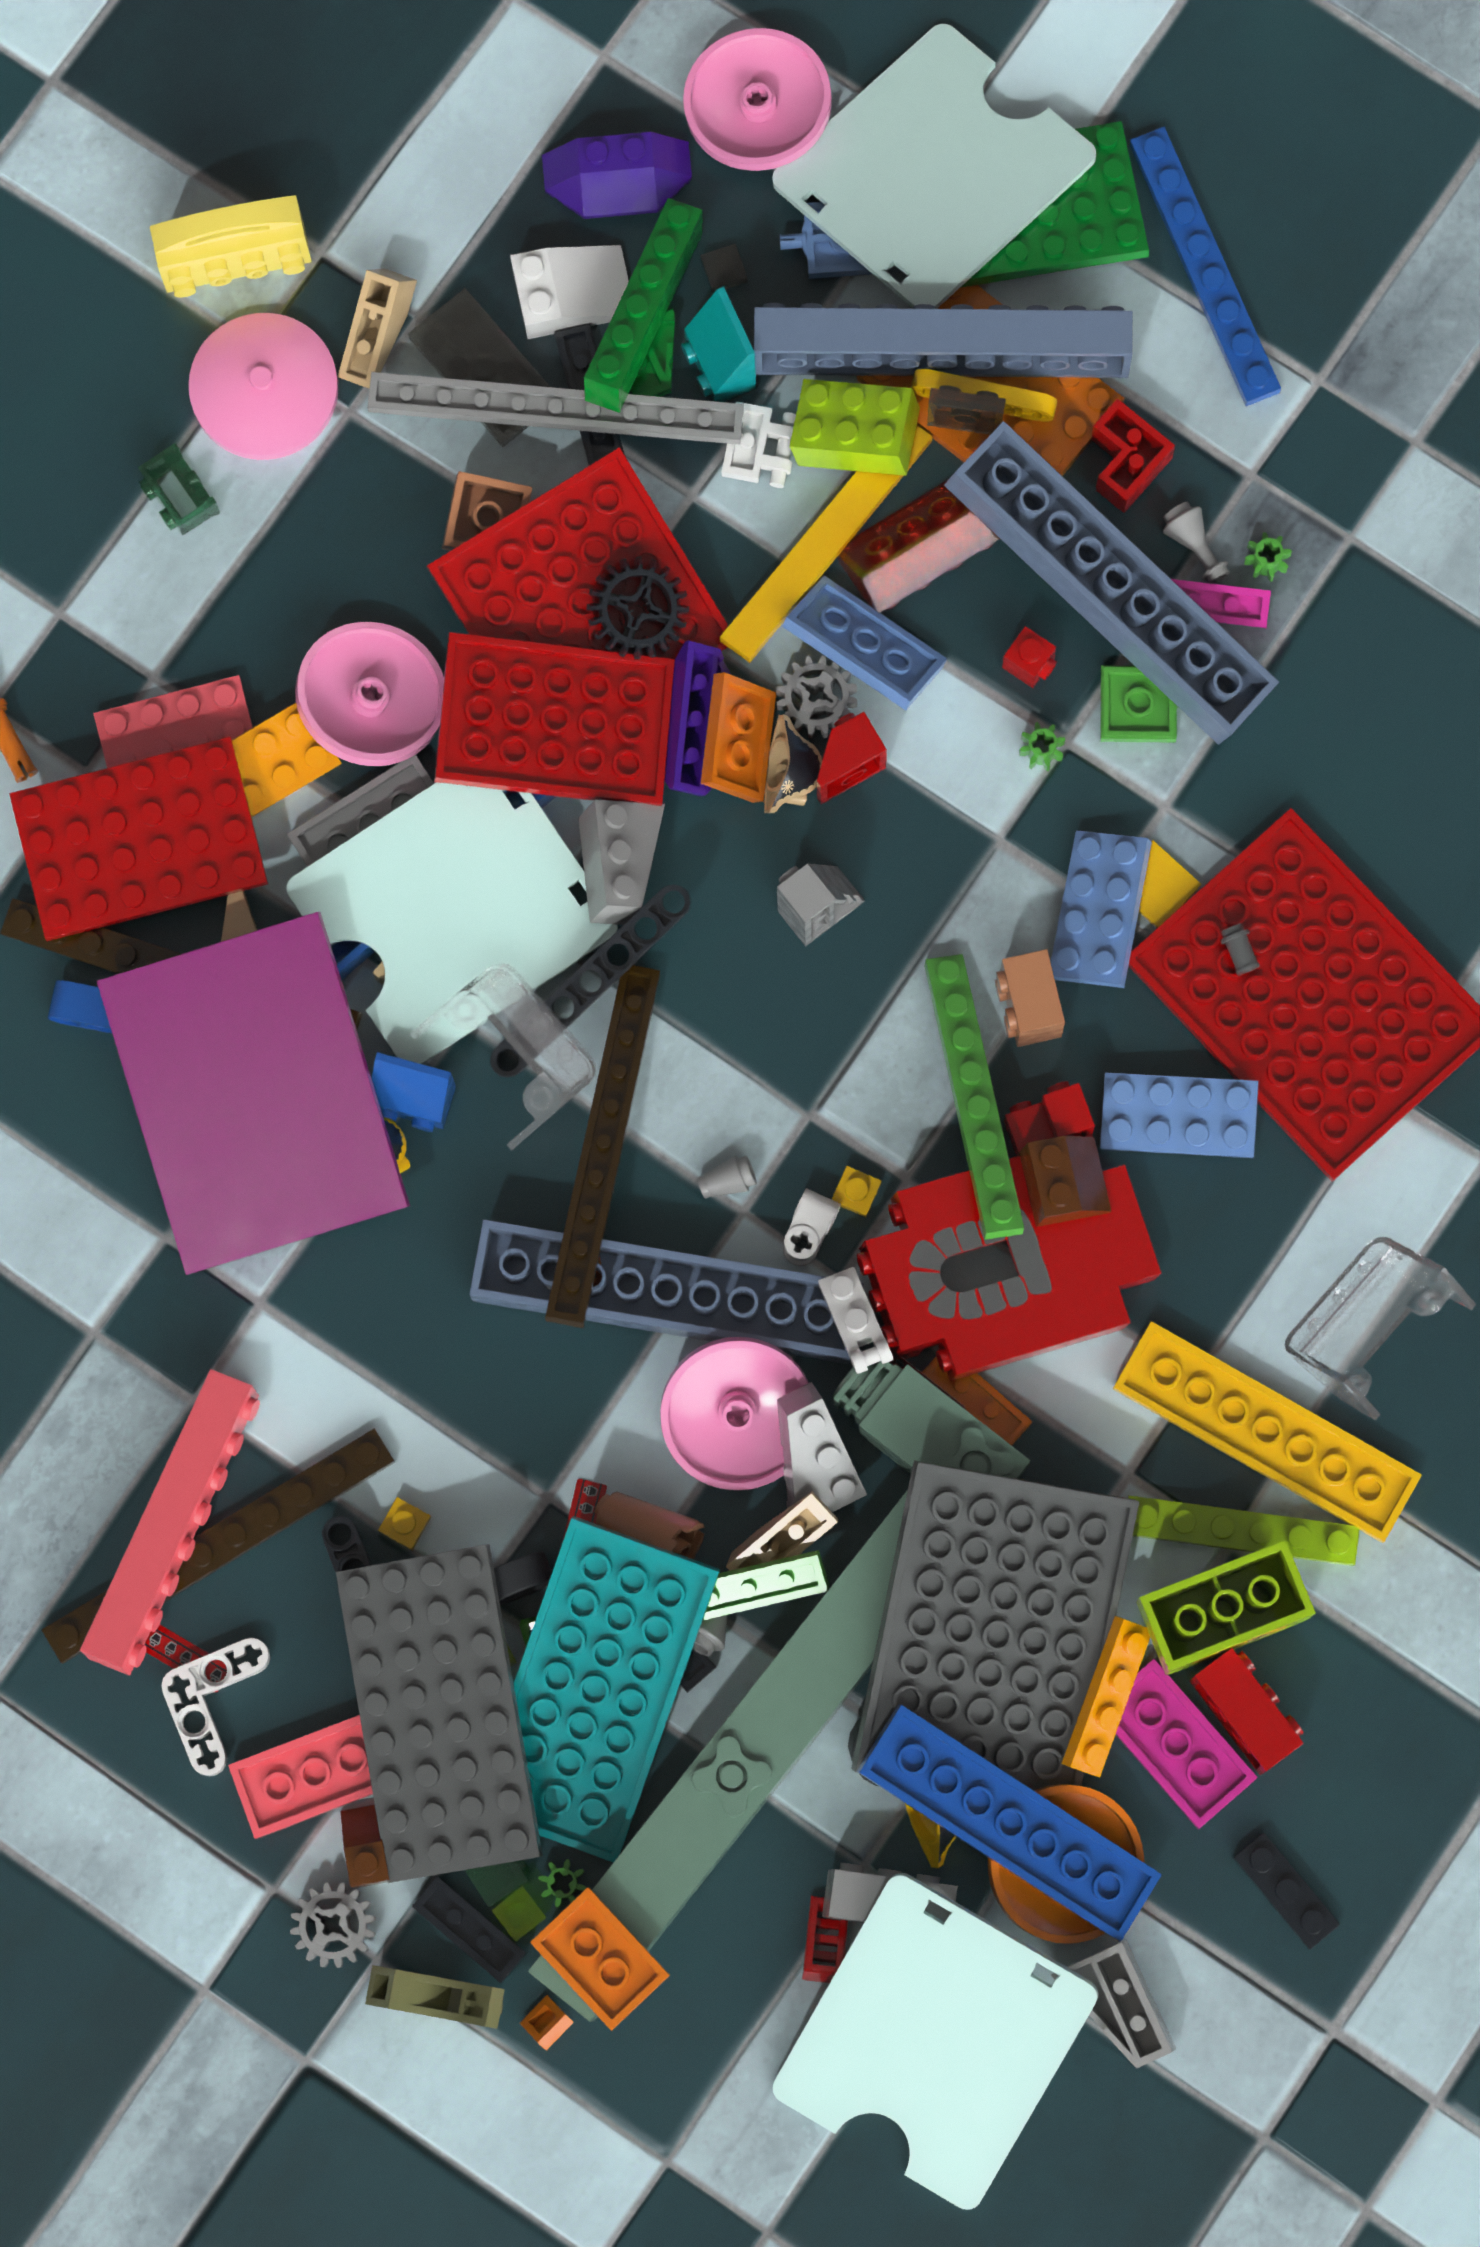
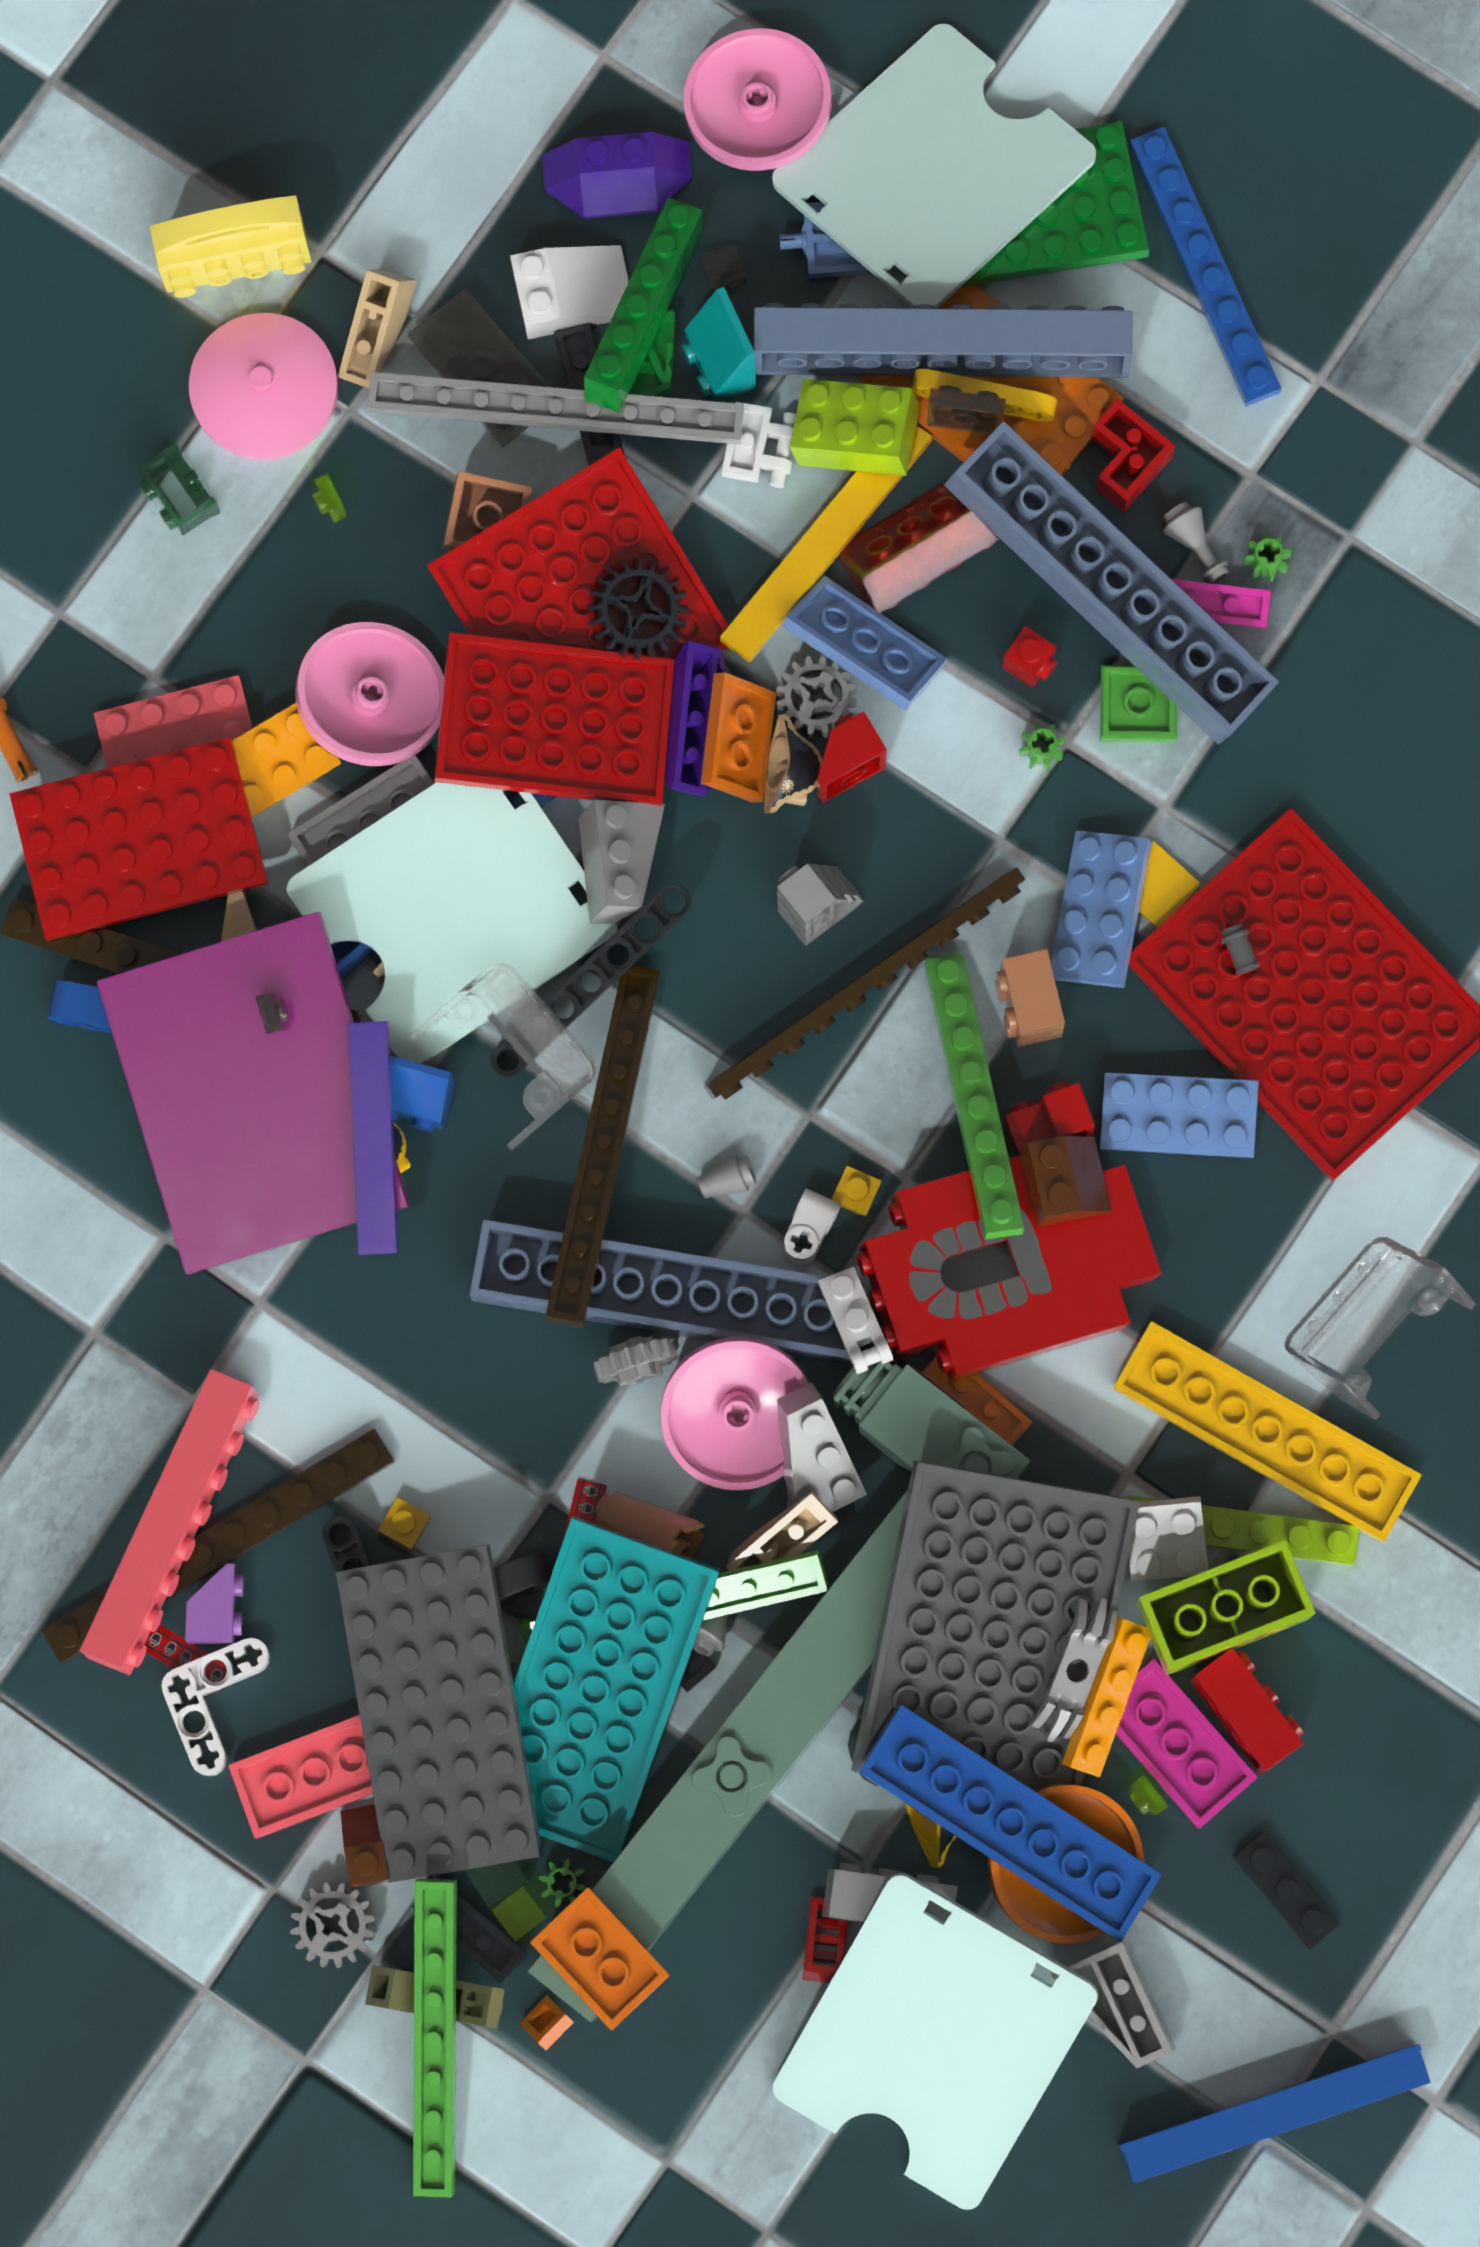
(212, 1609): none -> medium lavender slope
(273, 1013): none -> clear smoke plate
(328, 499): none -> clear neon green plate
(373, 1138): none -> dark purple tile
(434, 2037): none -> bright green plate
(635, 1360): none -> light grey gear
(853, 994): none -> dark brown plate
(1079, 1646): none -> light grey piece
(1146, 1797): none -> clear neon green plate
(1168, 1540): none -> white plate
(1274, 2113): none -> blue tile

